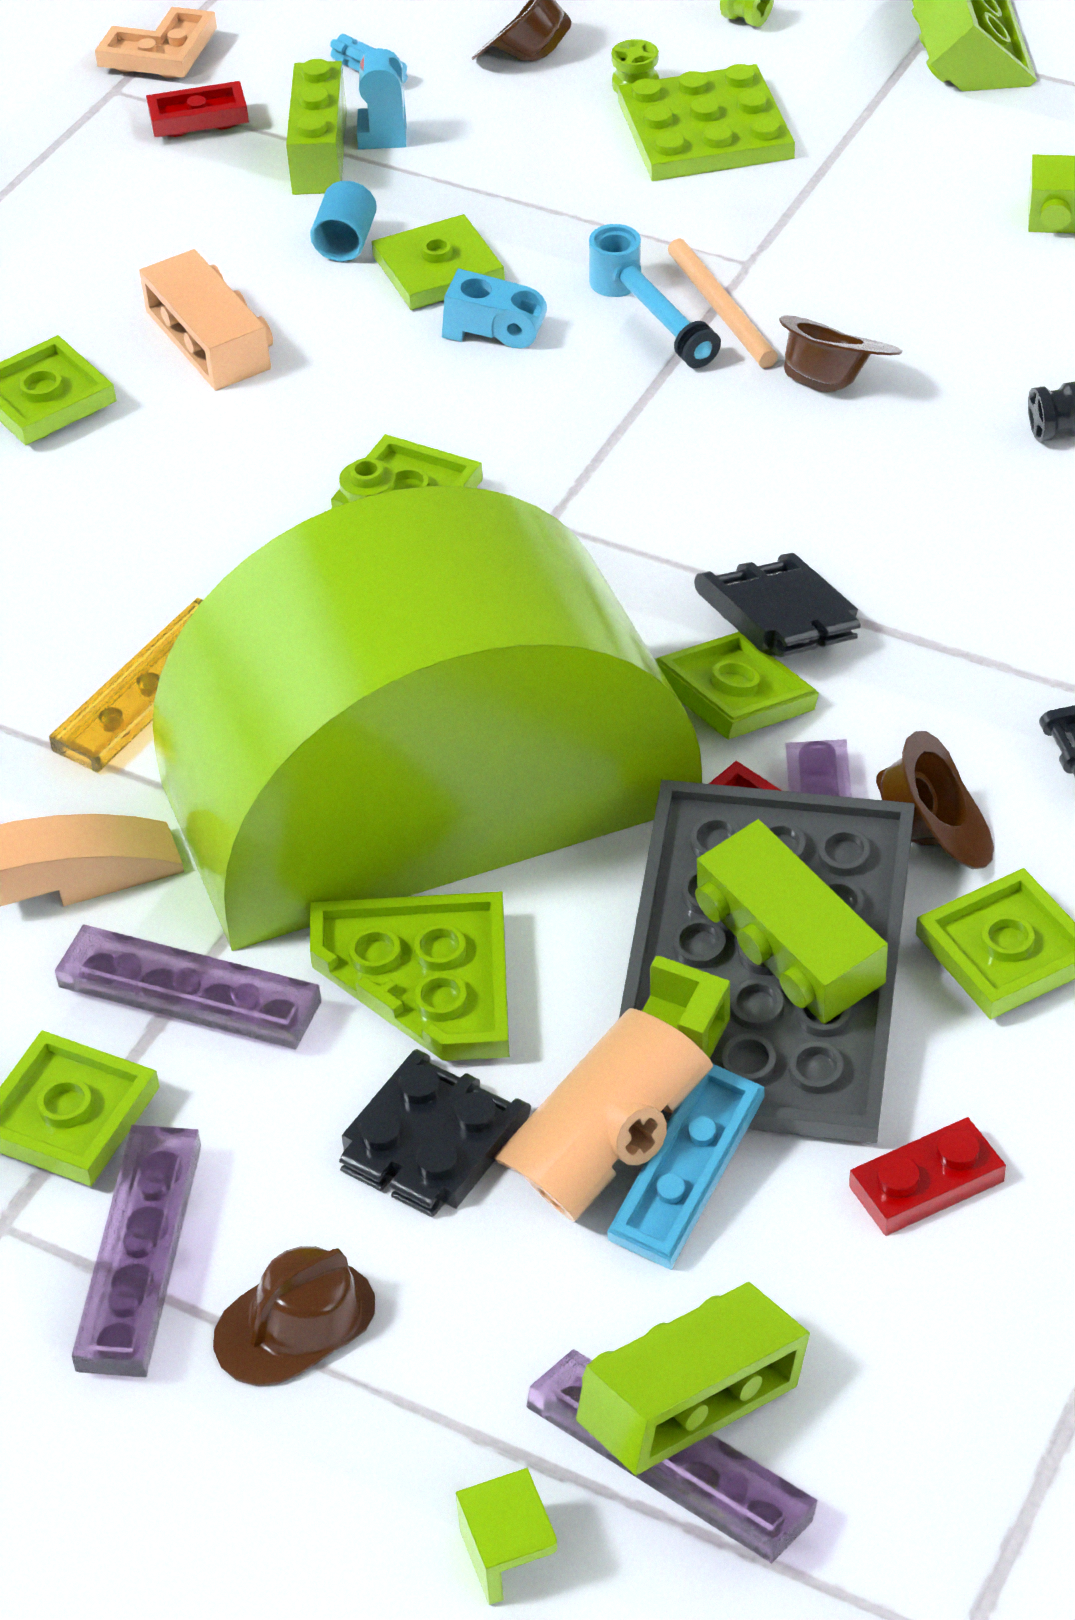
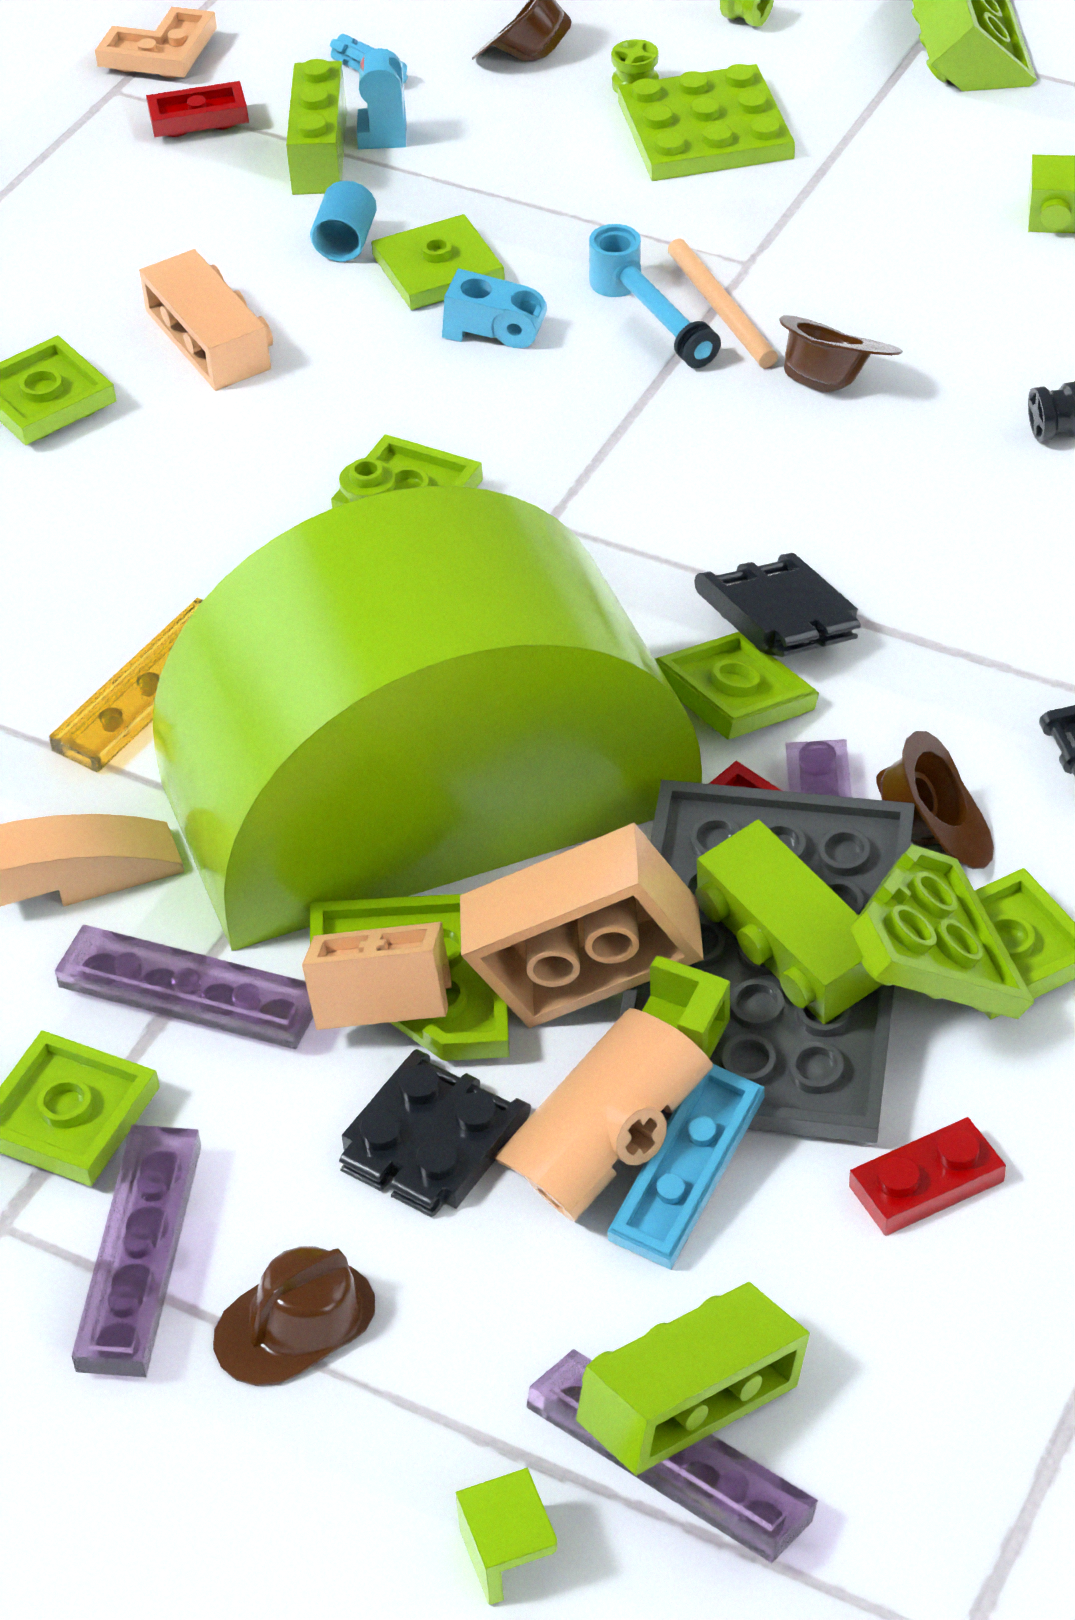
(377, 976): none -> light nougat hinge
(579, 926): none -> light nougat brick
(936, 938): none -> lime plate

